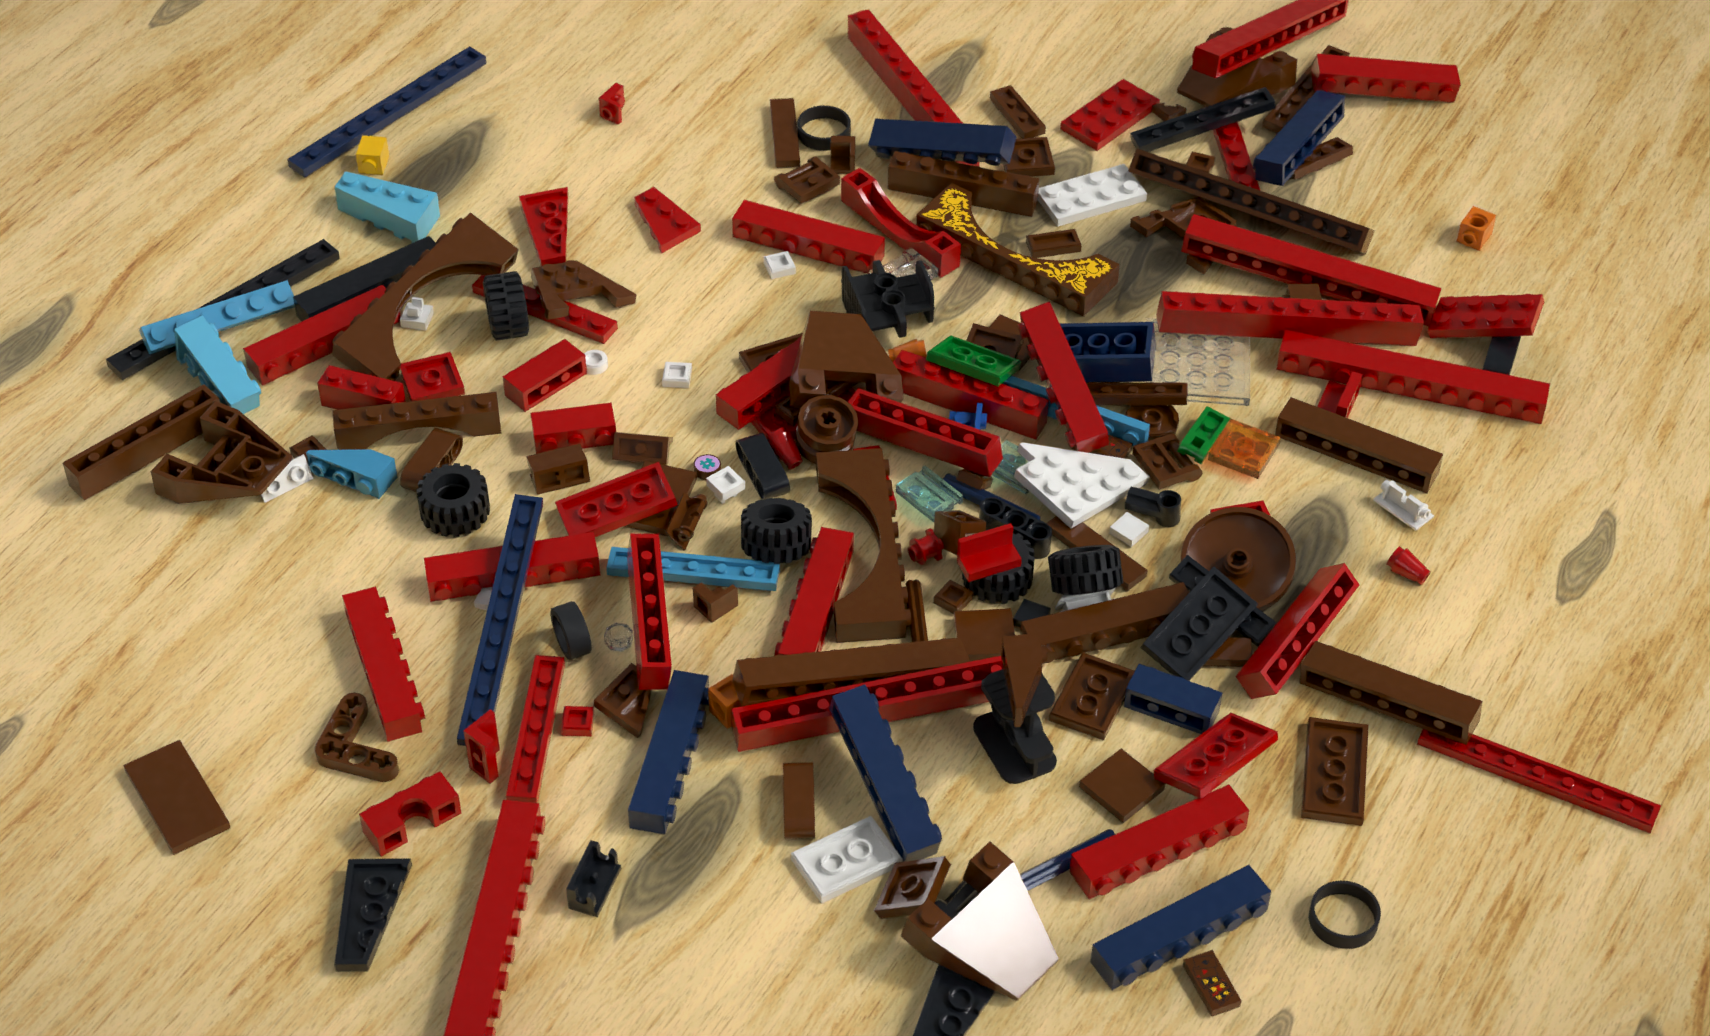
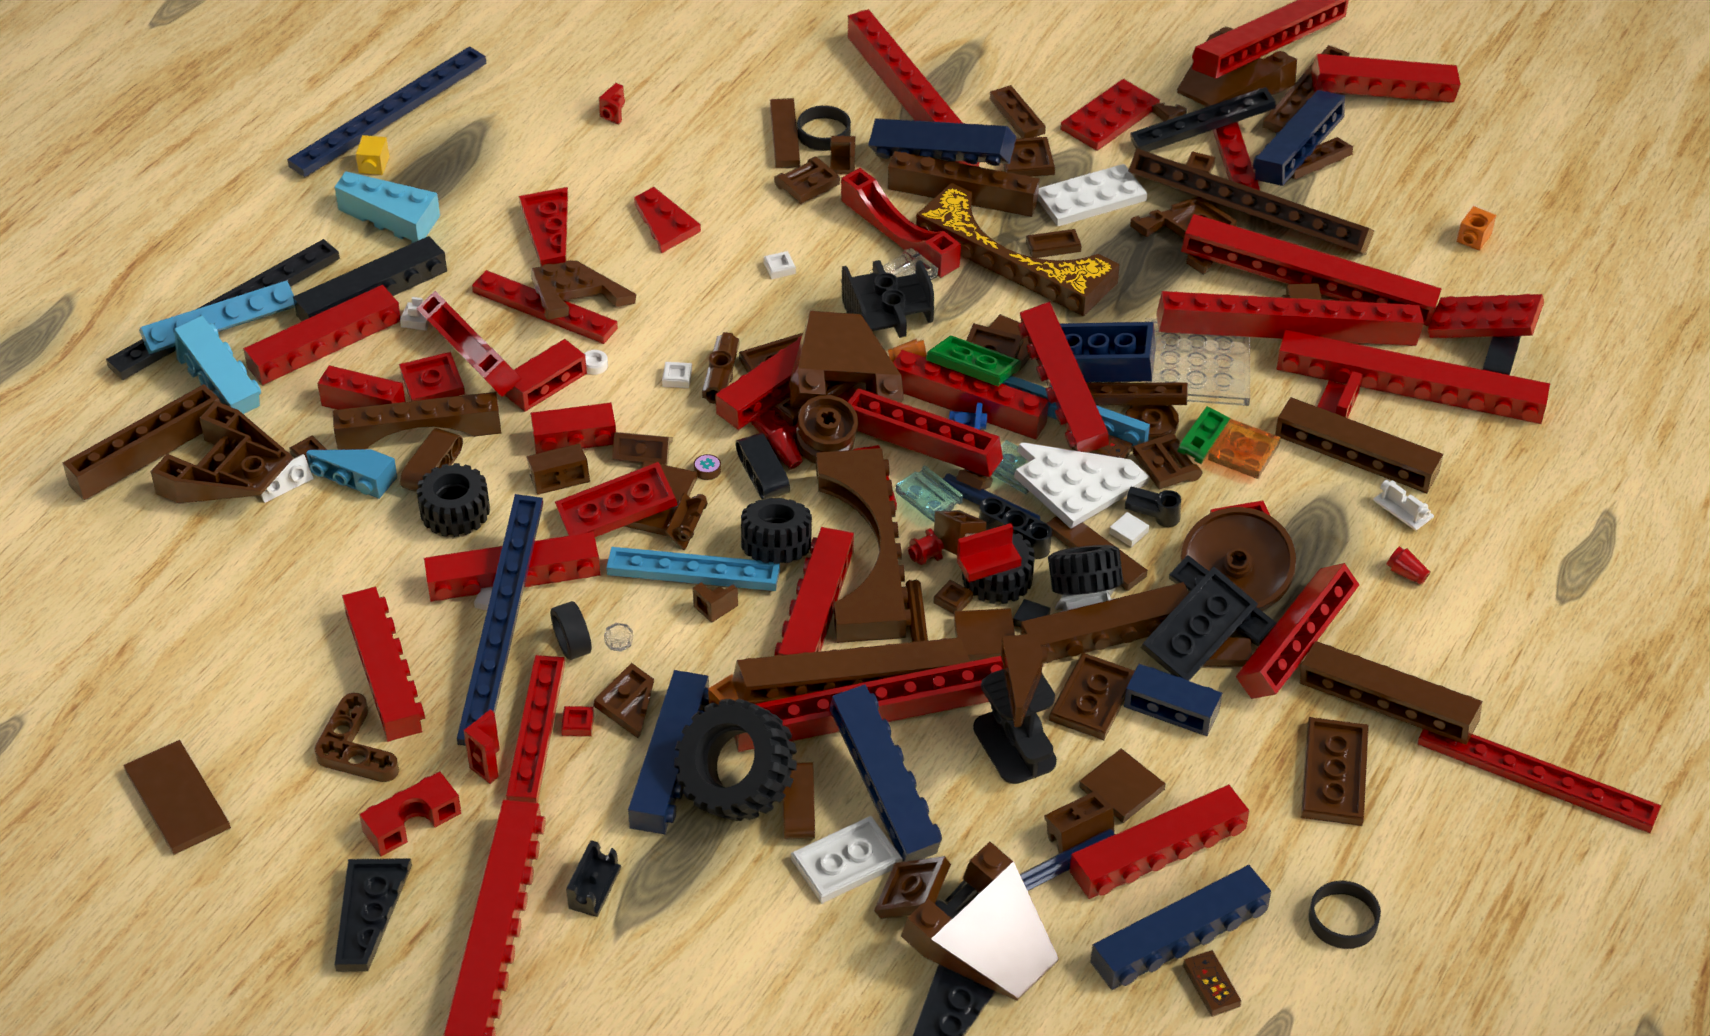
(465, 250): reddish brown arch -> none
(469, 344): none -> red arch
(506, 305): black tyre -> none
(649, 612): red brick -> none
(702, 748): none -> black tyre
(720, 366): none -> reddish brown piece
(725, 484): white tile -> none
(807, 236): red brick -> none
(1079, 821): none -> reddish brown hinge
(1215, 755): red tile -> none

